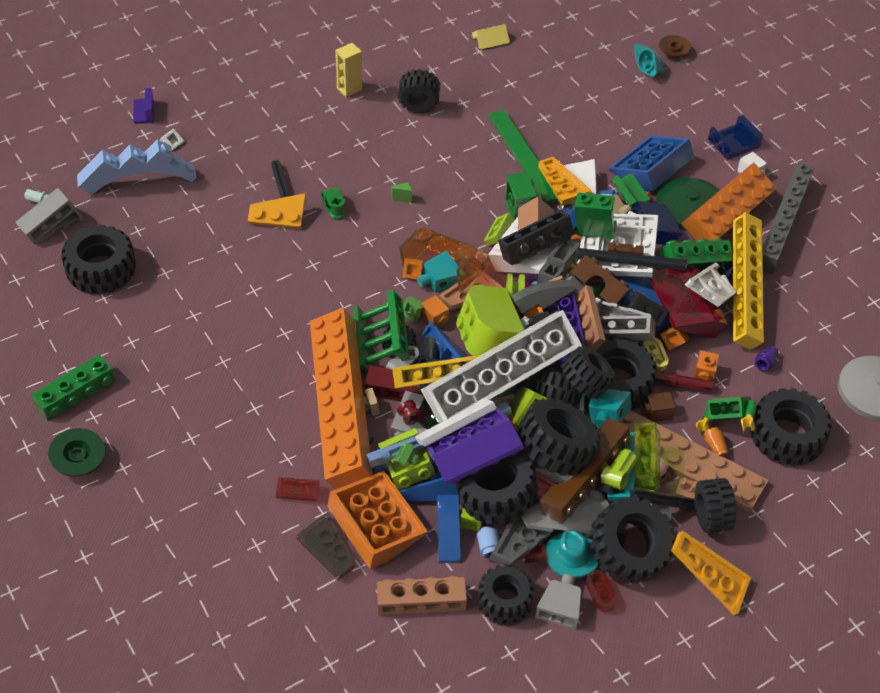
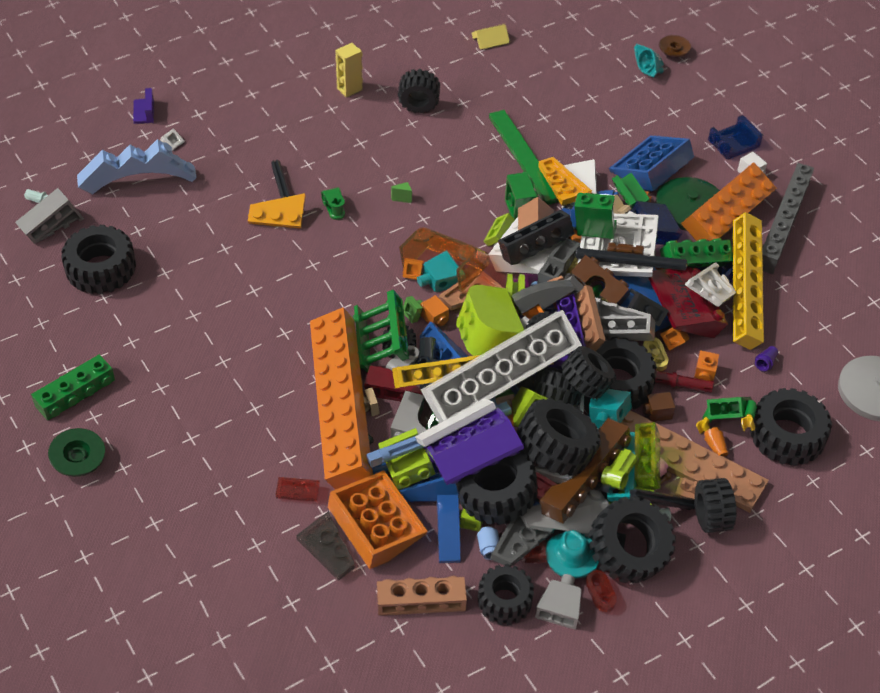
(405, 455): bright green tile -> none
(409, 412): dark red wheel -> none
(716, 573): light orange wing -> none

